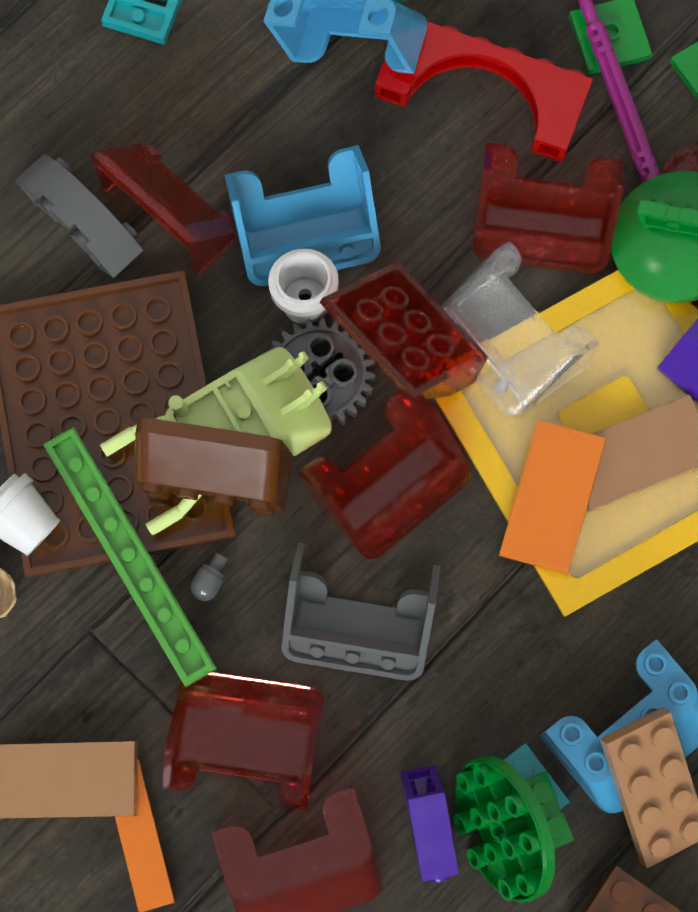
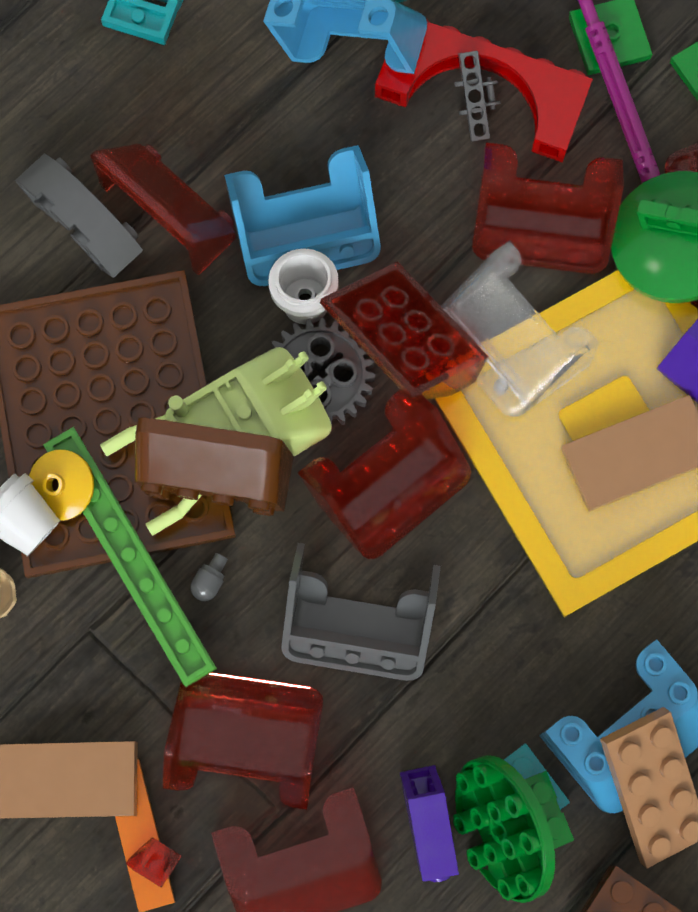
(74, 481): none -> yellow dish
(154, 861): none -> clear red slope
(478, 86): none -> dark grey piece
(552, 497): orange tile -> none

